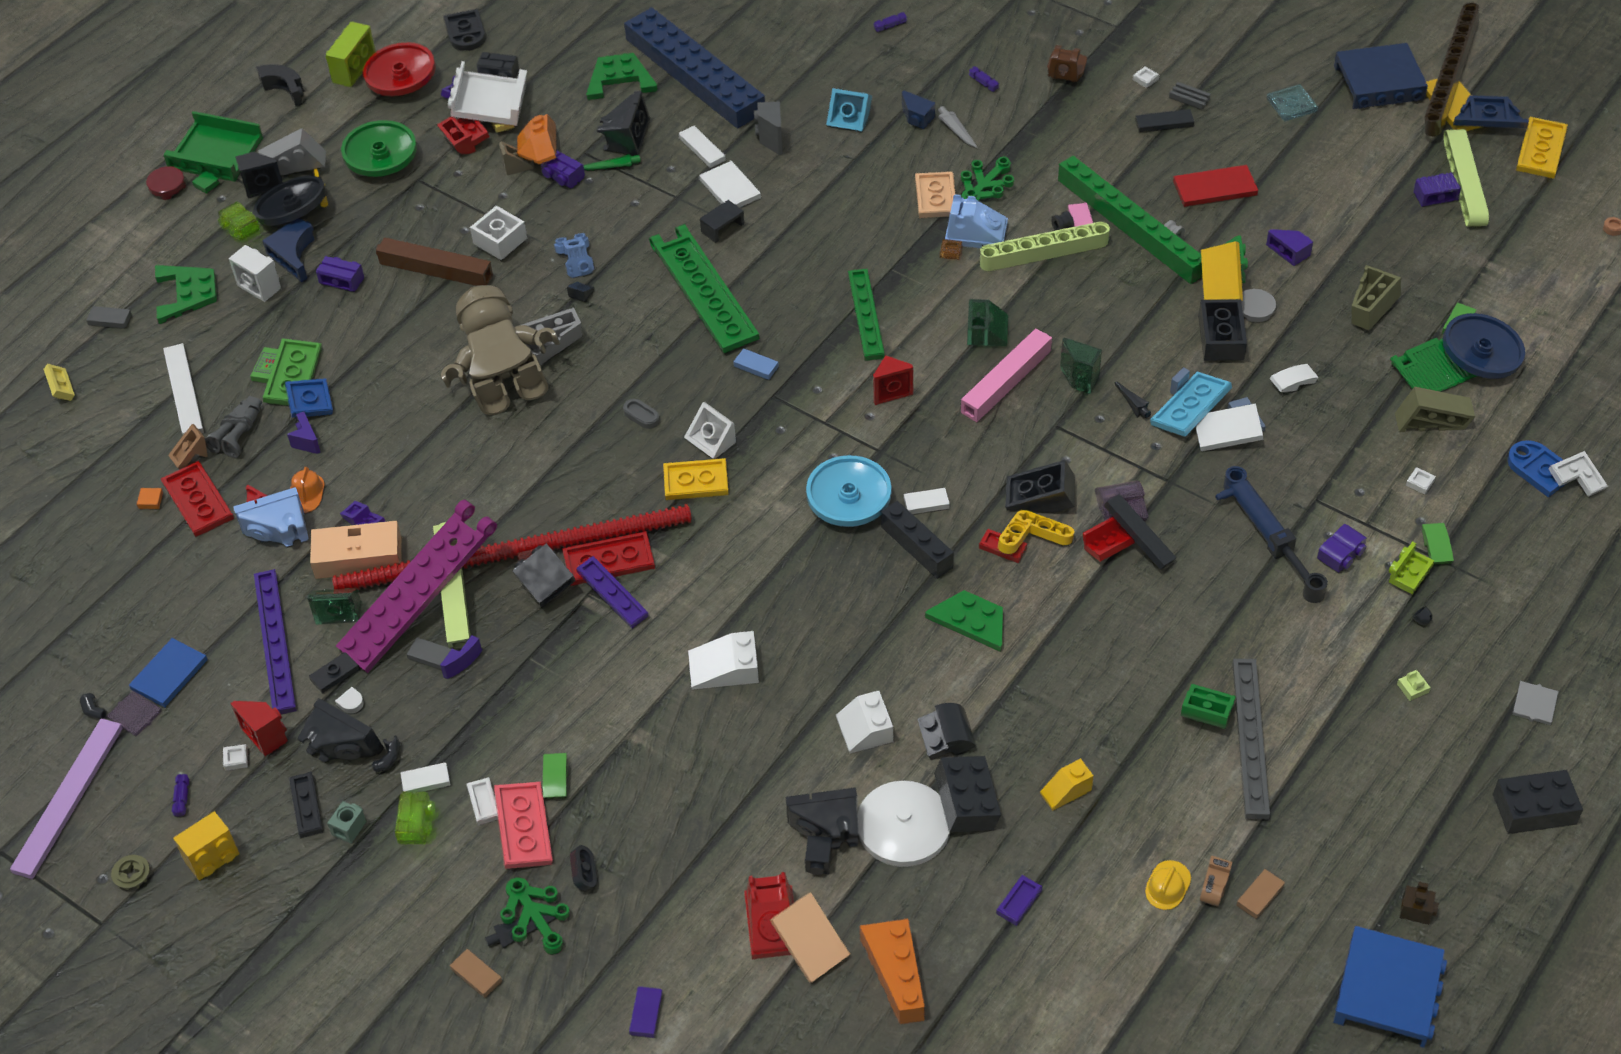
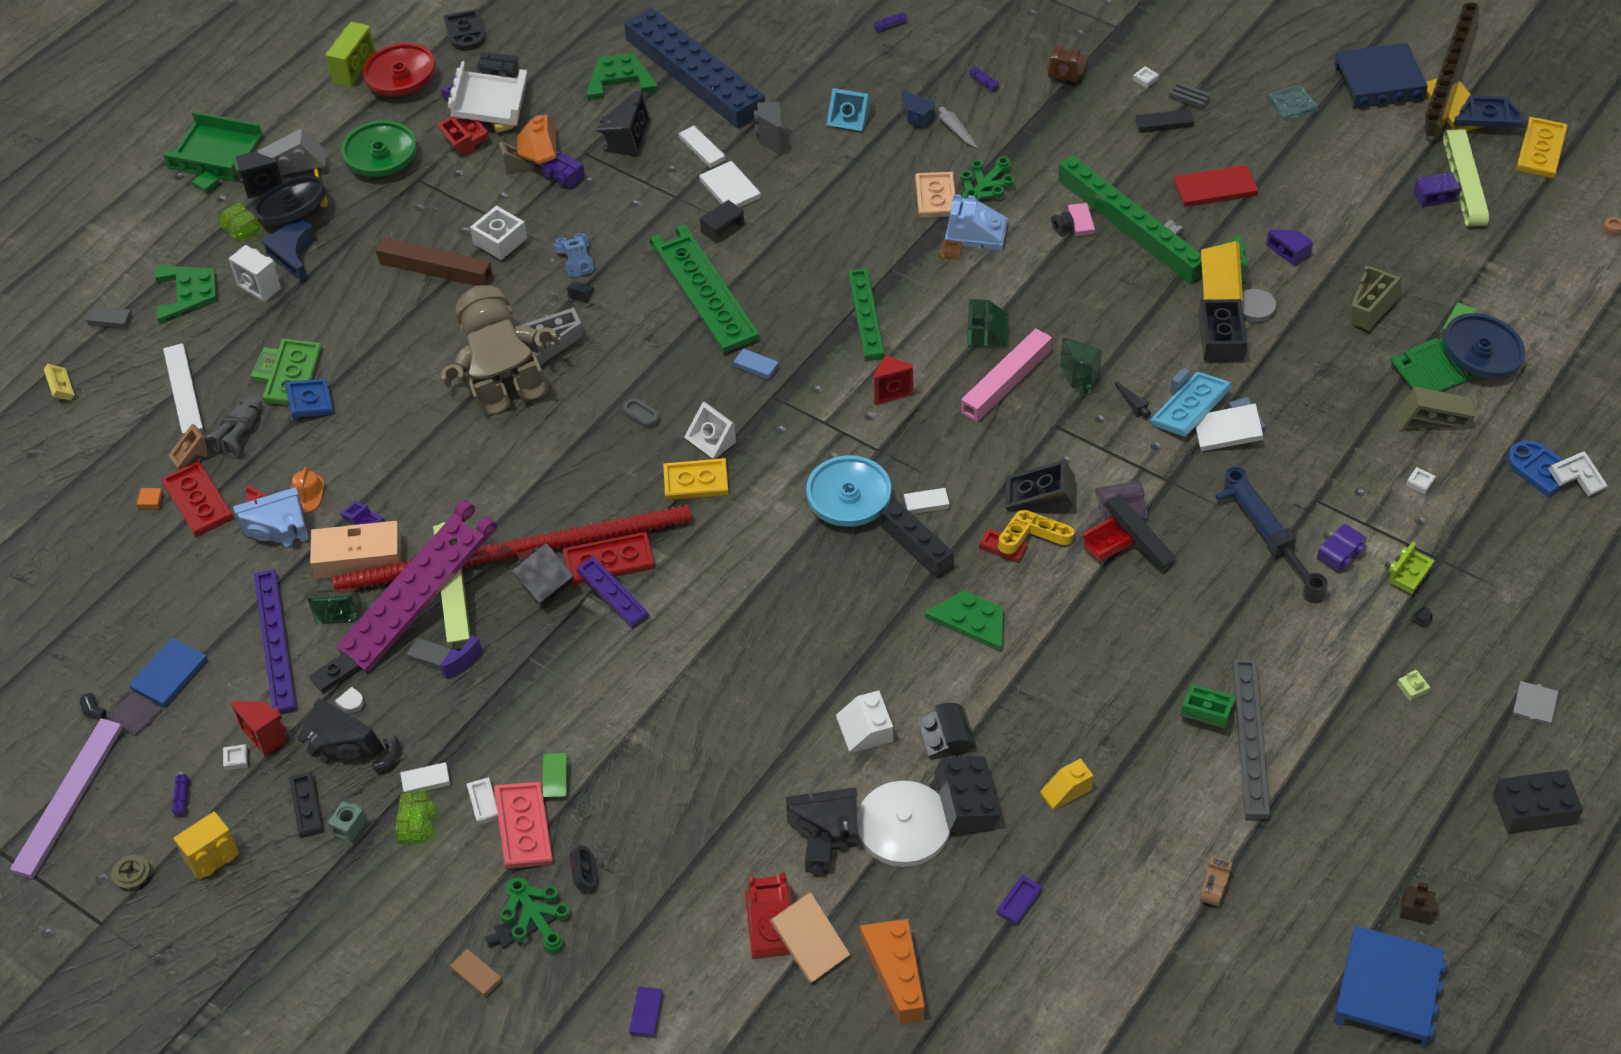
(165, 182): dark red tile -> none
(283, 78): black arch -> none
(303, 437): dark purple slope -> none
(340, 273): dark purple brick -> none
(615, 162): green bar -> none
(724, 662): white slope -> none
(1044, 246): yellowish green beam -> none
(1167, 885): yellow piece -> none
(1260, 894): medium nougat tile -> none
(1292, 377): white slope -> none
(1437, 543): bright green slope -> none

